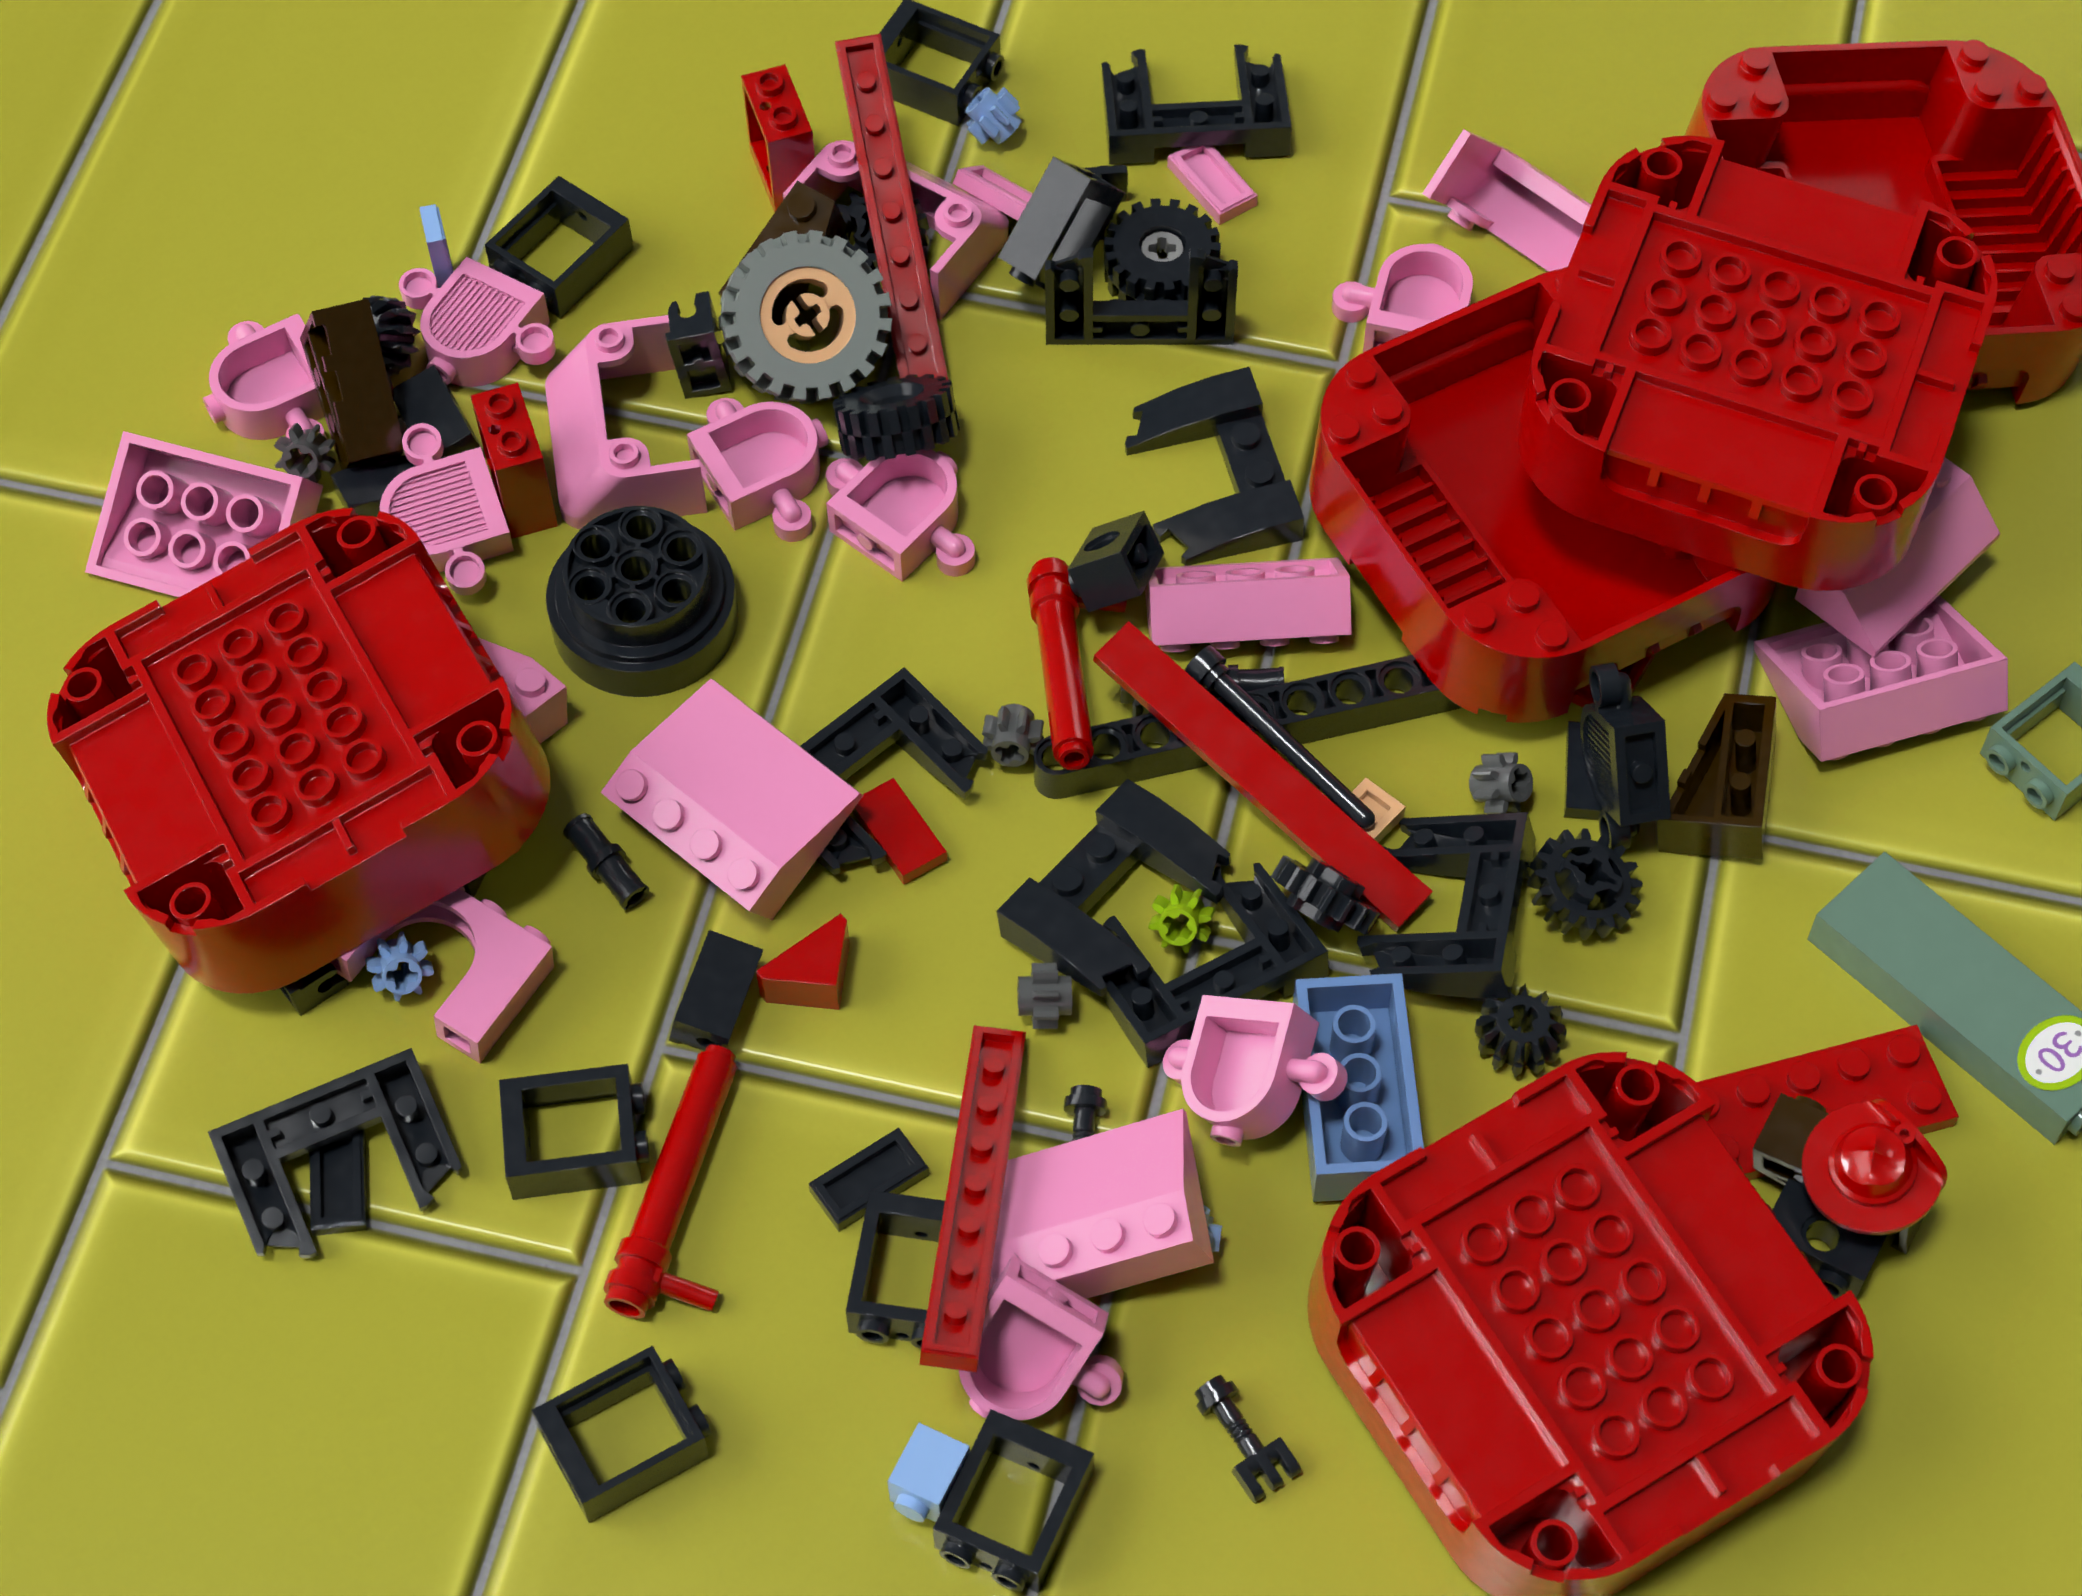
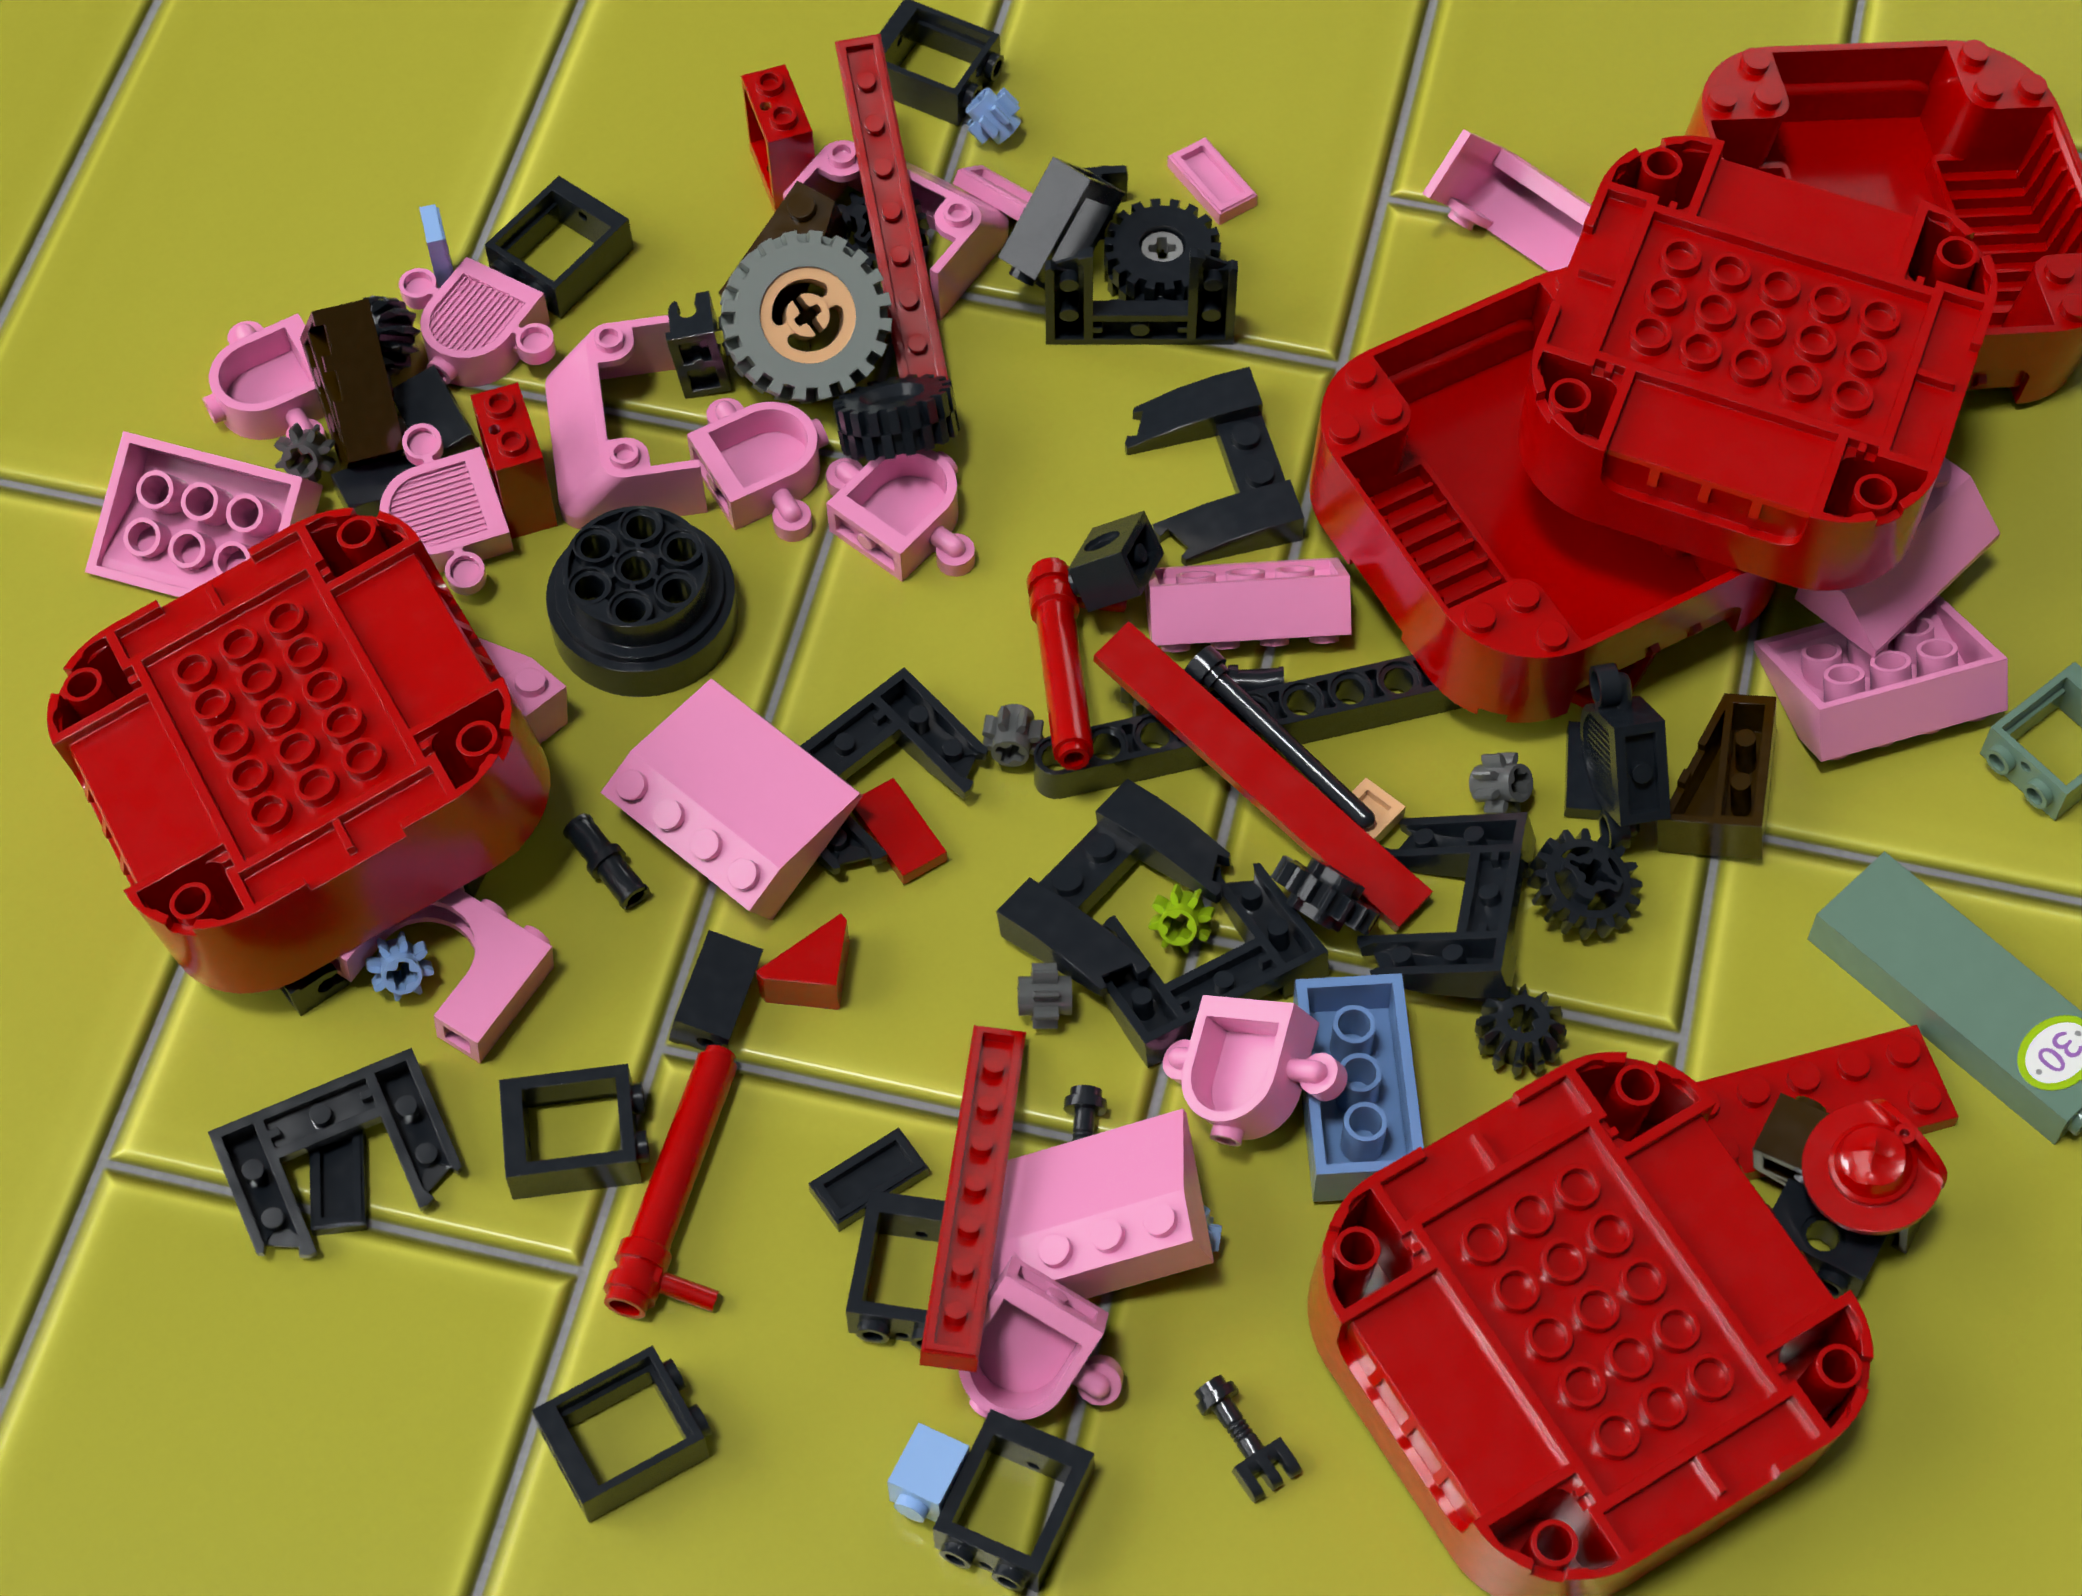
(1256, 119): black wedge -> none
(1410, 291): bright pink piece -> none

